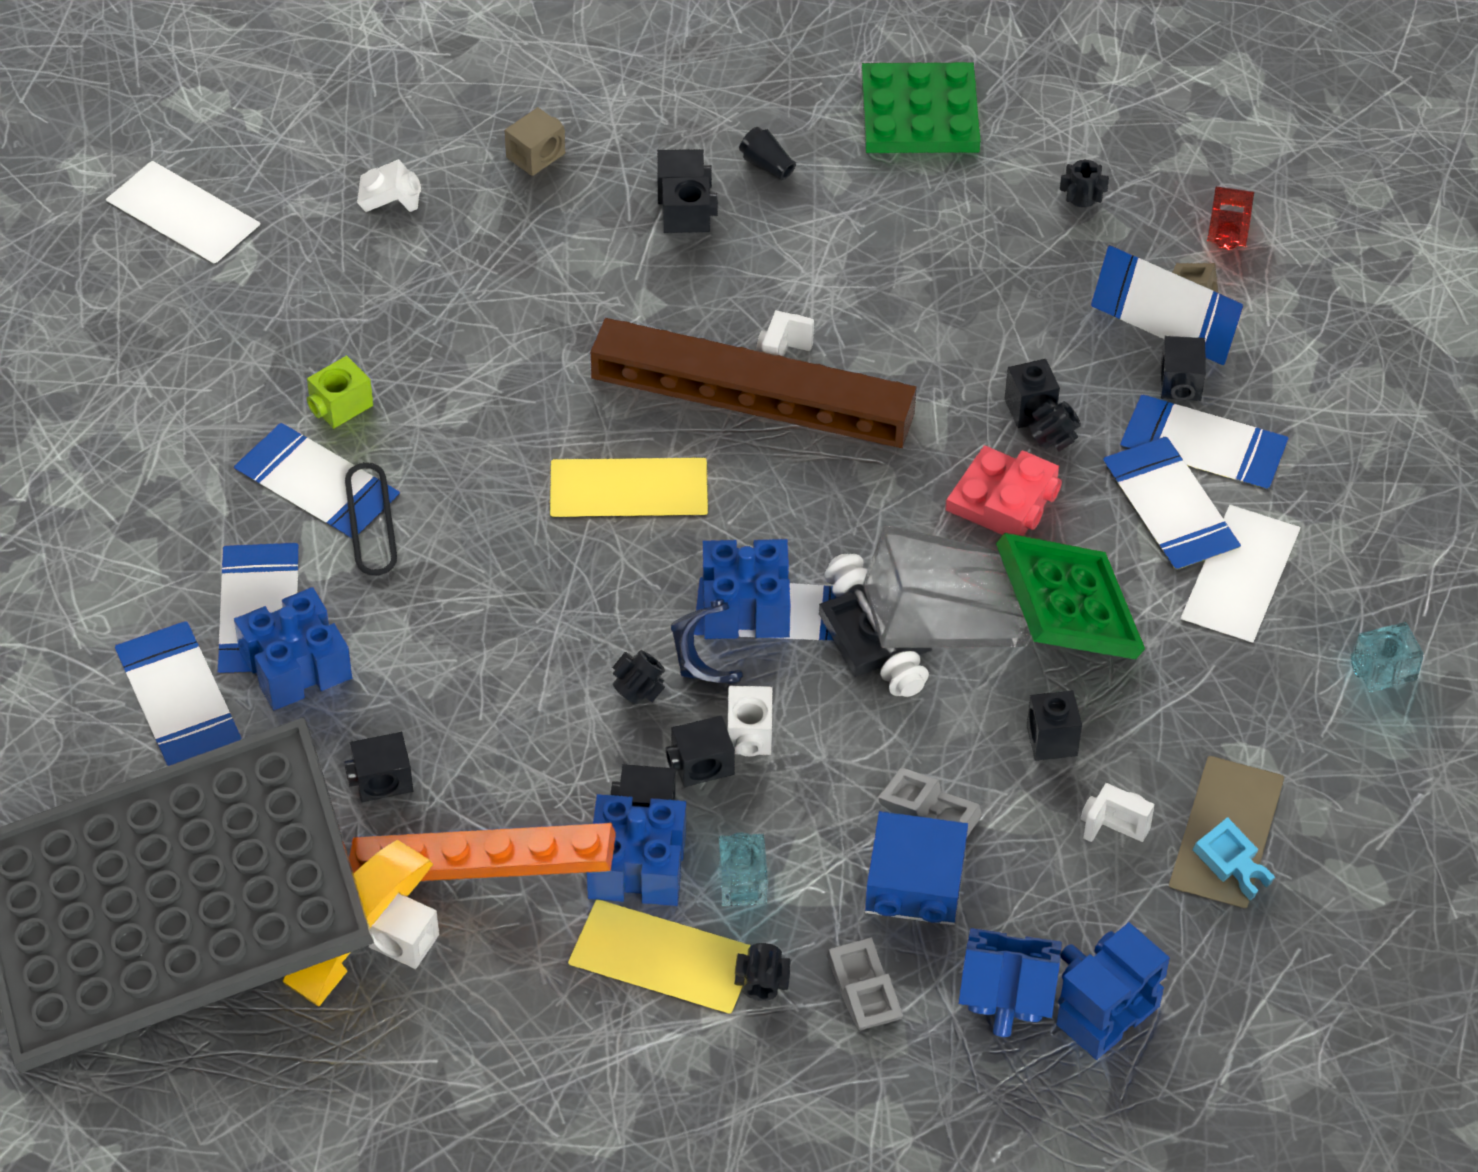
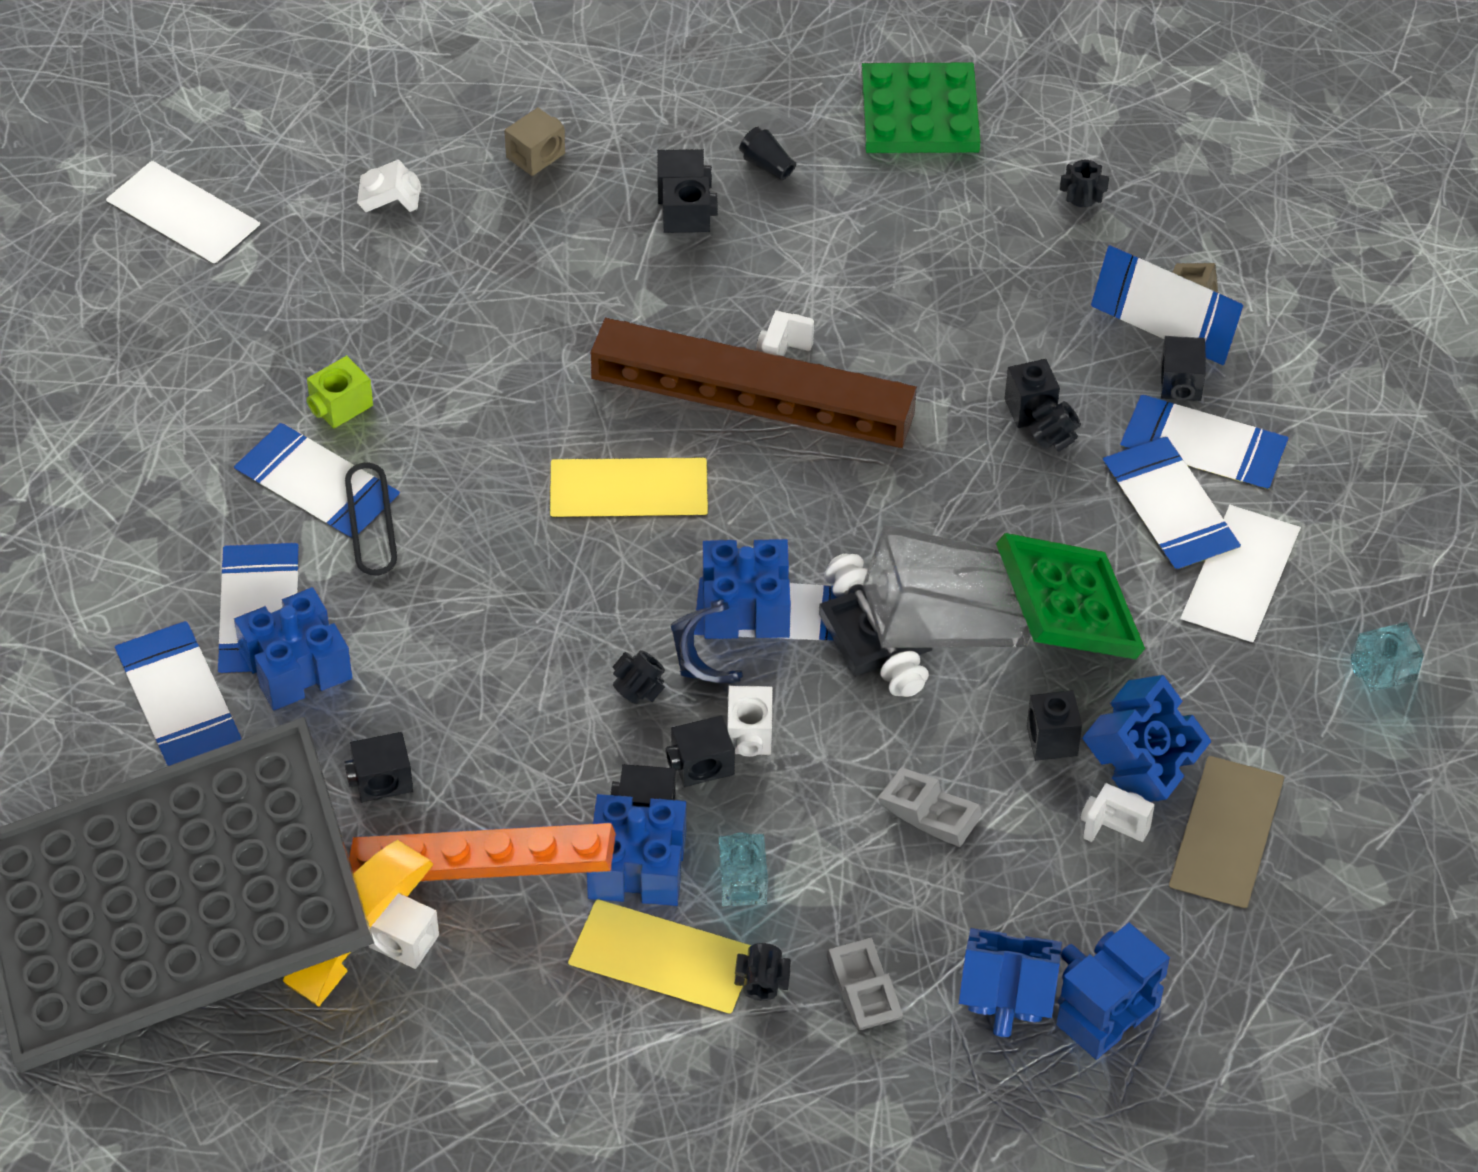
(916, 868): blue piece -> none
(1005, 491): coral plate -> none
(1147, 738): none -> blue brick
(1230, 227): clear red brick -> none
(1230, 853): medium azure plate -> none

